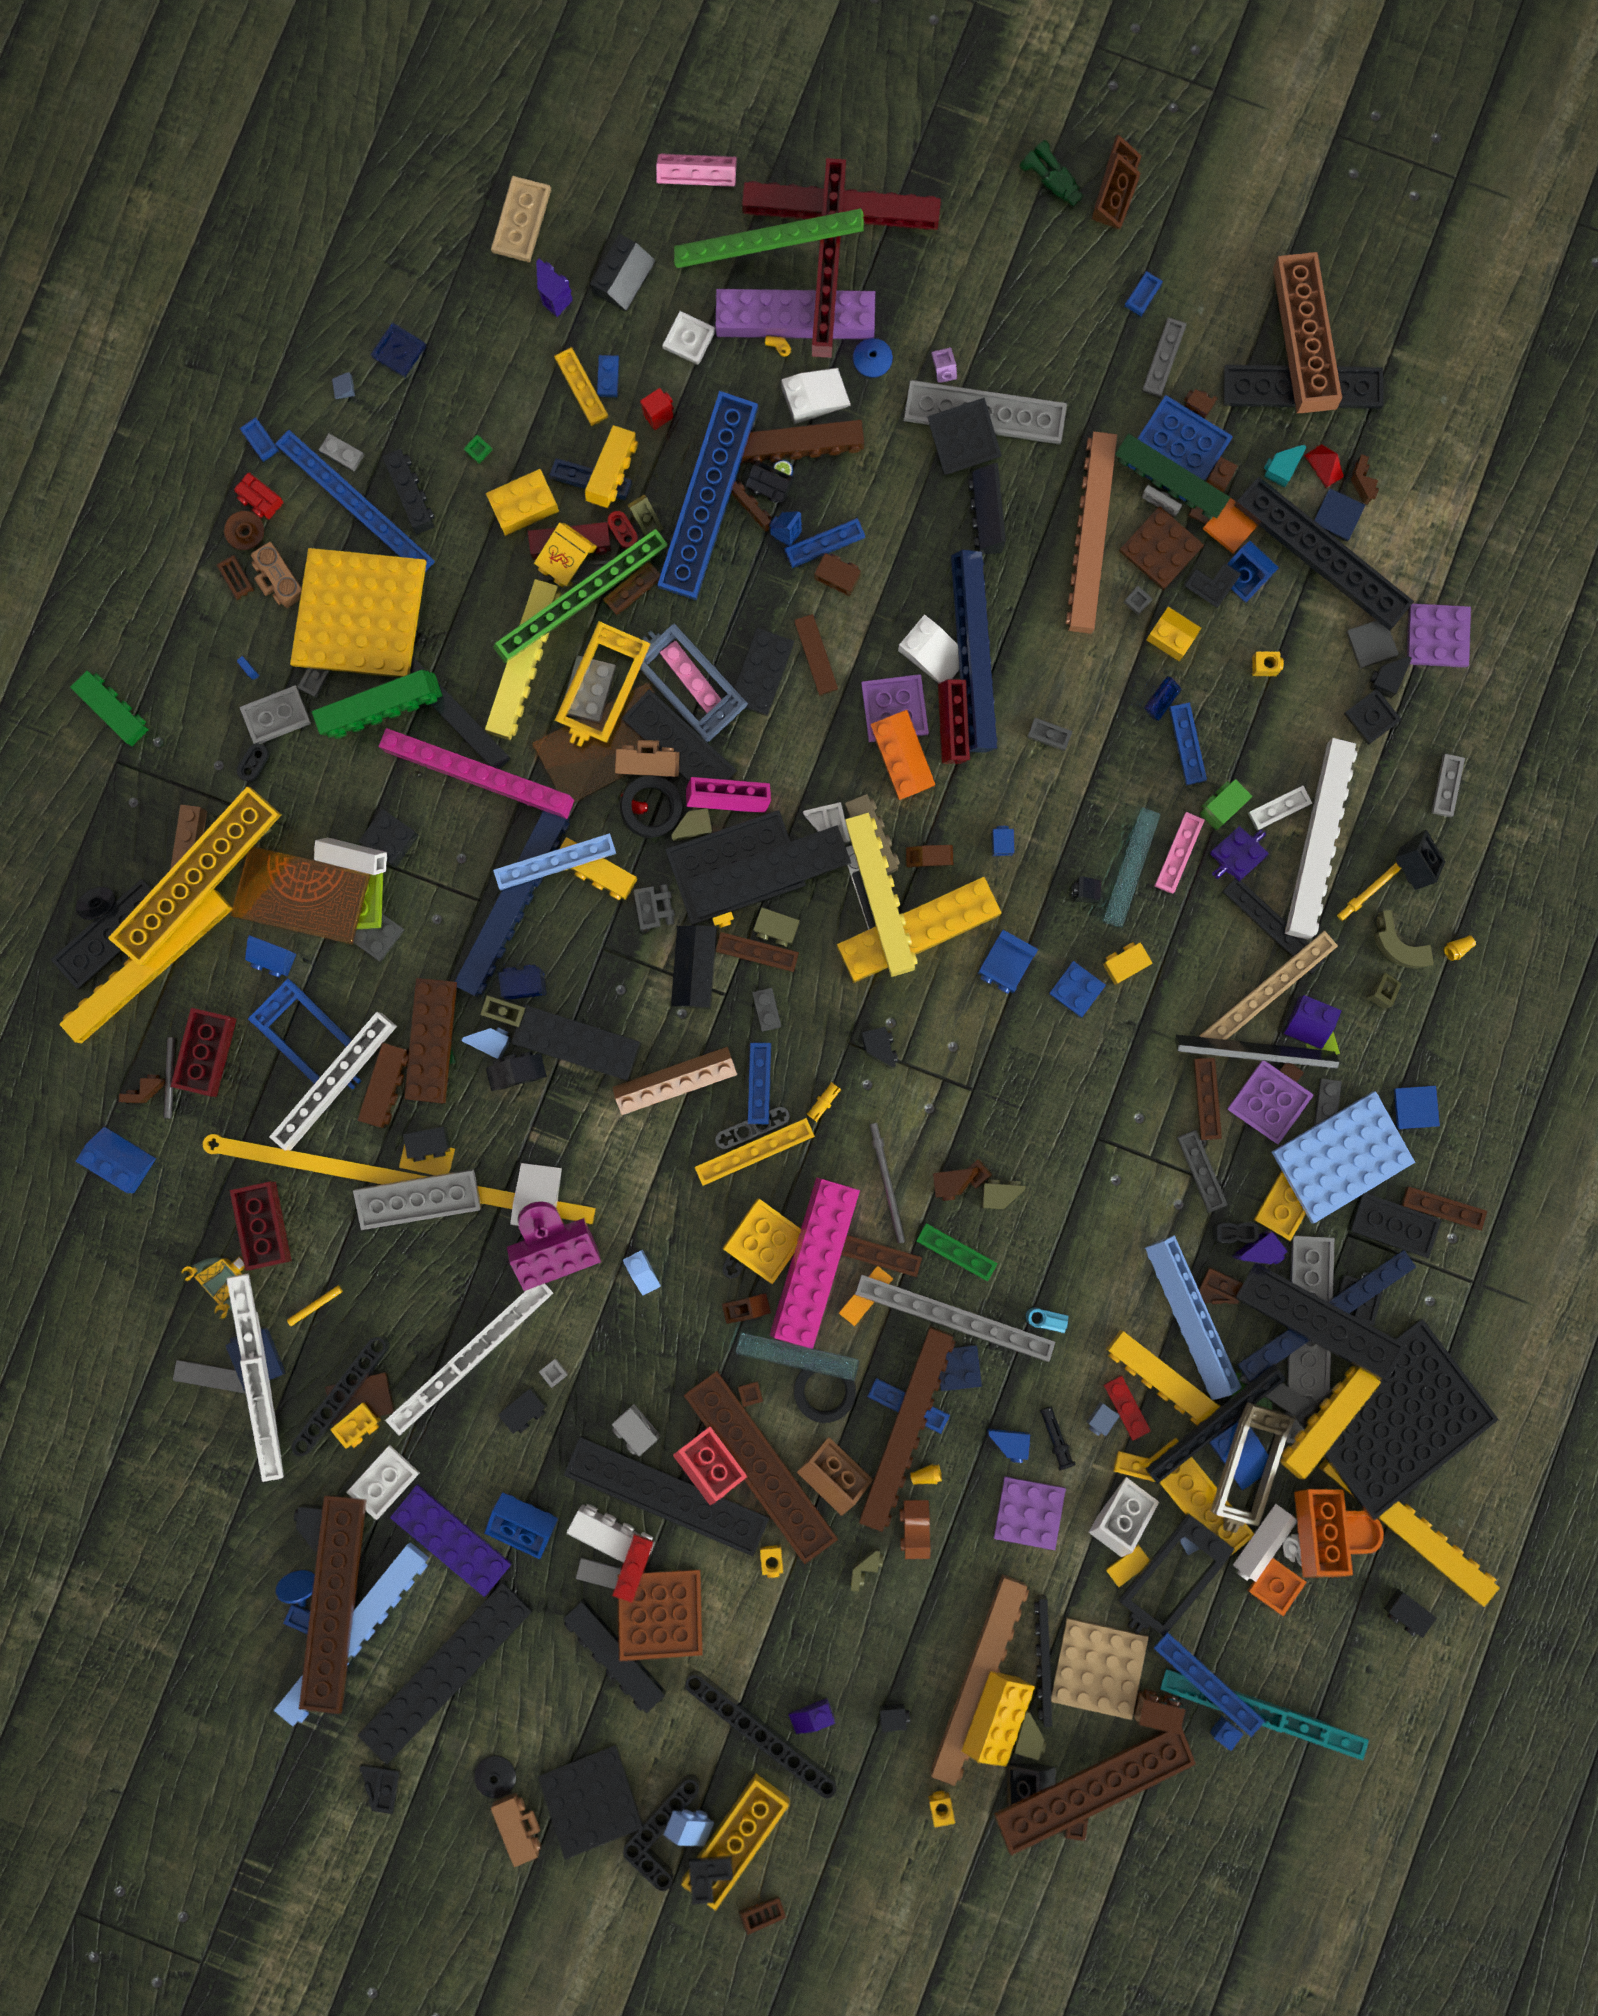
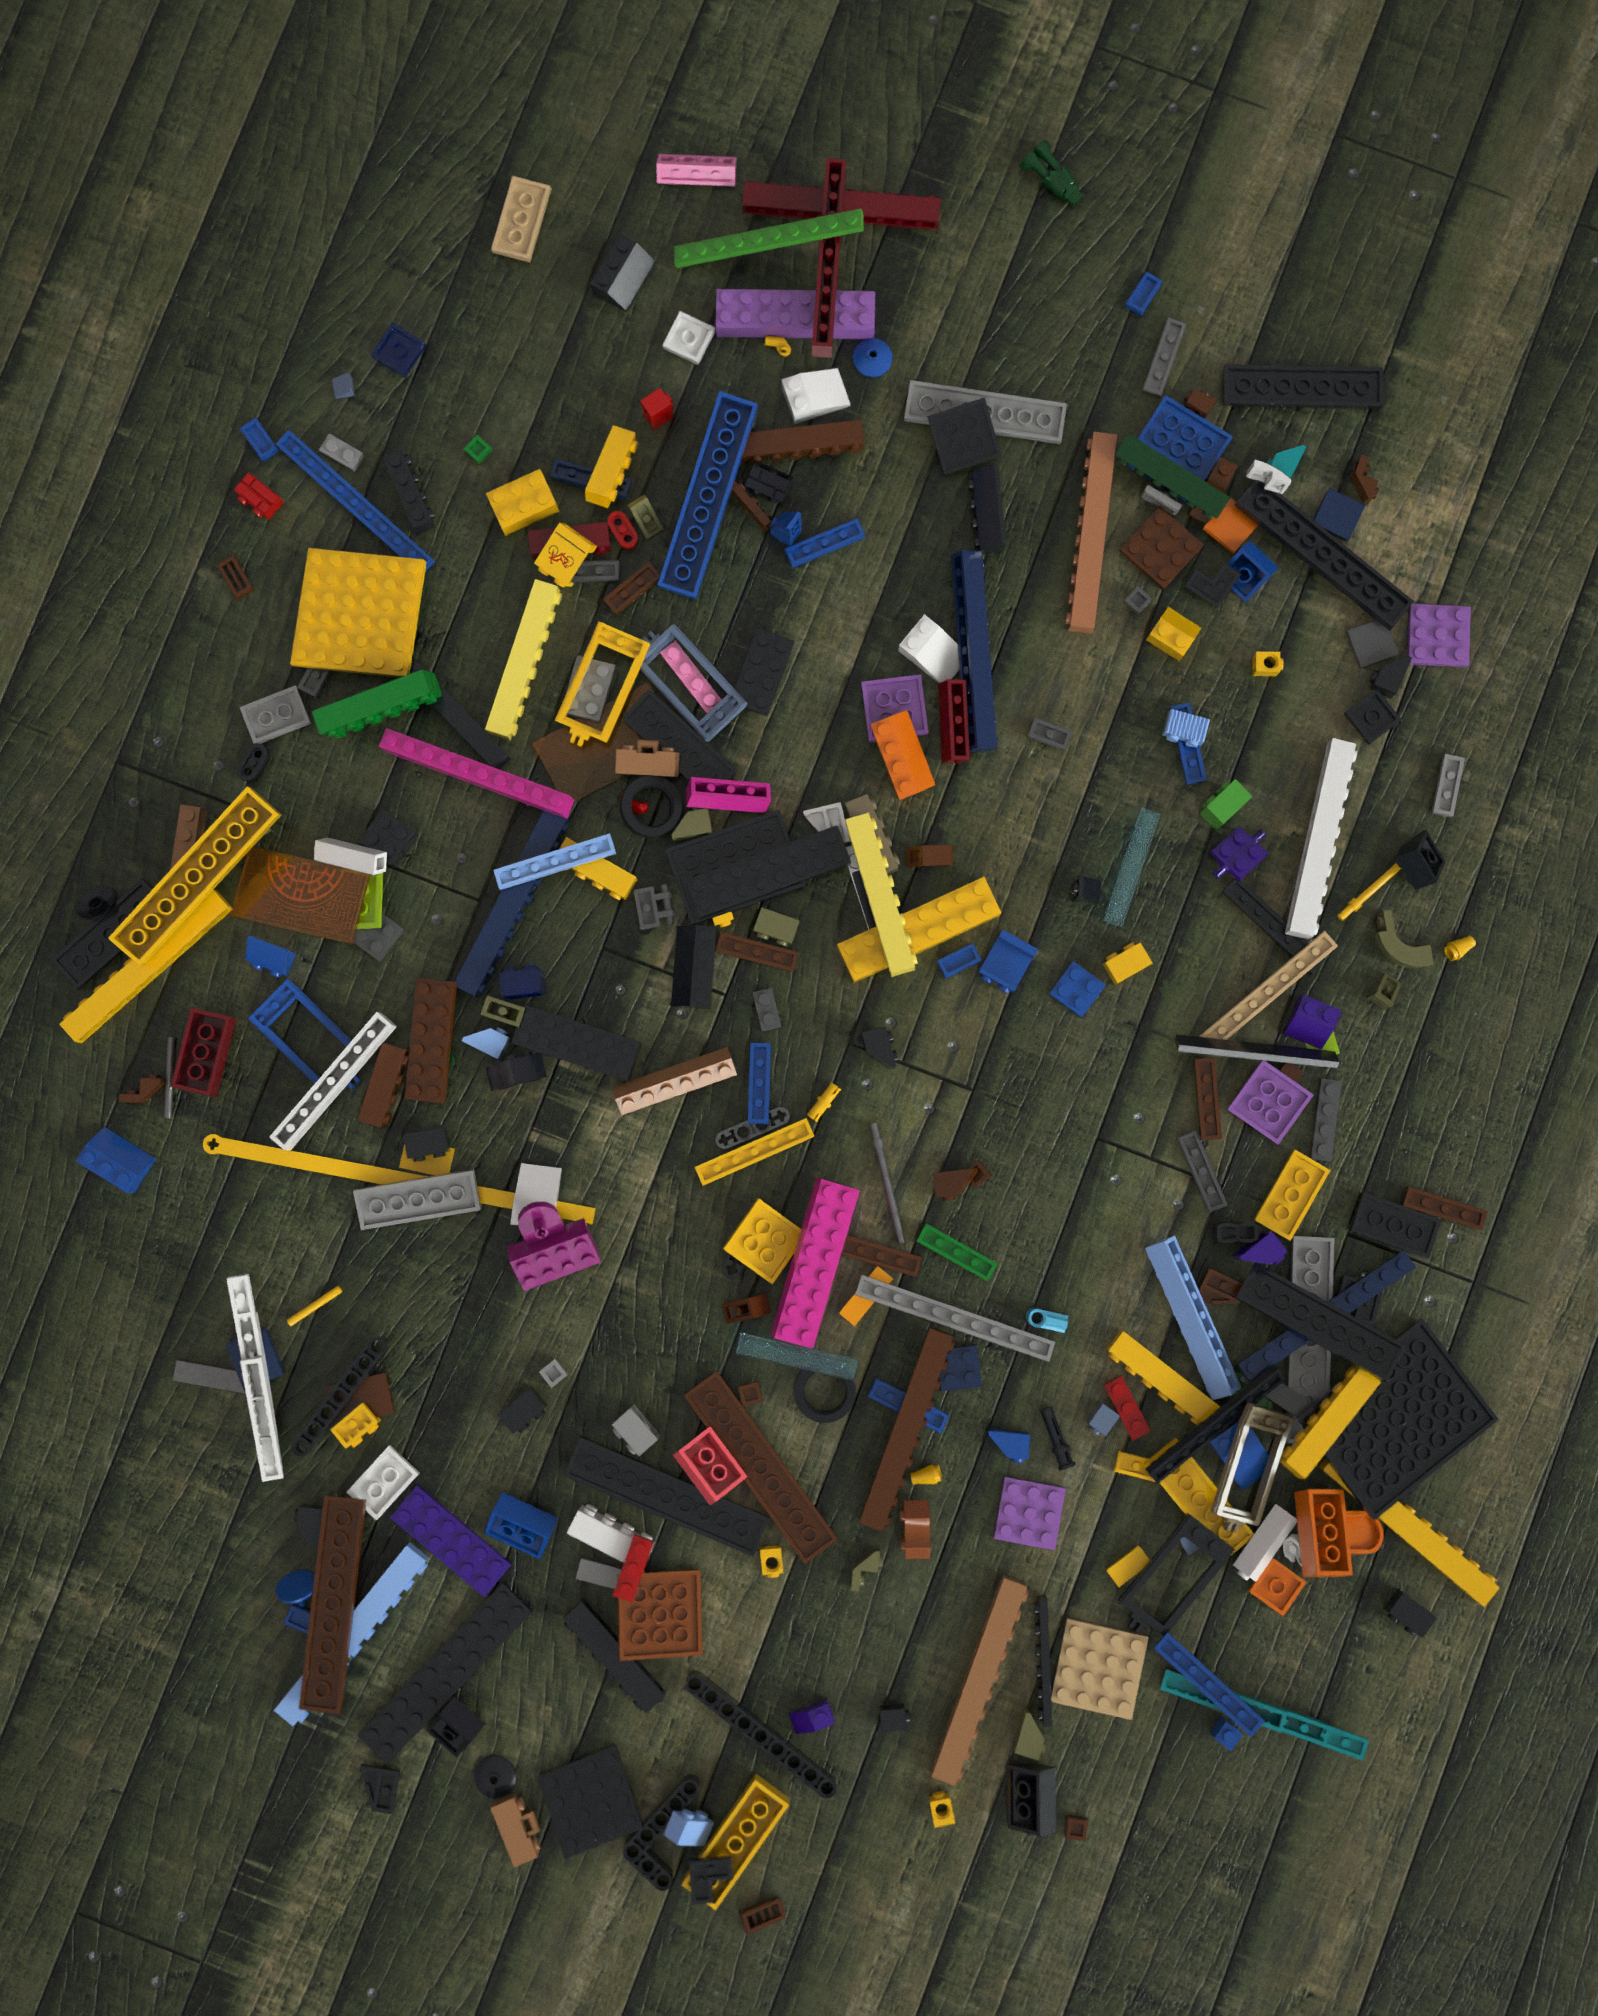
(109, 707): green brick -> none
(213, 1276): torso -> none
(238, 524): reddish brown dish -> none
(246, 666): blue tile -> none
(260, 1225): dark red brick -> none
(283, 581): medium nougat piece -> none
(455, 1726): none -> black slope
(468, 1358): white slope -> none
(552, 288): dark purple slope -> none
(580, 596): bright green brick -> none
(581, 386): yellow tile -> none
(608, 376): blue plate -> none
(641, 1272): light blue slope -> none
(784, 466): tile -> none
(816, 654): reddish brown tile -> none
(835, 1476): medium nougat slope -> none
(837, 574): reddish brown brick -> none
(944, 365): lavender bracket -> none
(959, 960): none -> blue tile
(998, 1719): yellow brick -> none
(999, 1195): olive slope -> none
(1002, 841): blue brick -> none
(1093, 1790): reddish brown plate -> none
(1118, 184): reddish brown slope -> none
(1124, 1518): white slope -> none
(1159, 1711): reddish brown brick -> none
(1162, 698): clear blue plate -> none
(1179, 853): bright pink plate -> none
(1185, 728): none -> light blue brick
(1273, 478): none -> white slope
(1280, 808): white plate -> none
(1307, 333): nougat brick -> none
(1325, 464): red slope -> none
(1343, 1157): light blue plate -> none
(1416, 1107): blue tile -> none

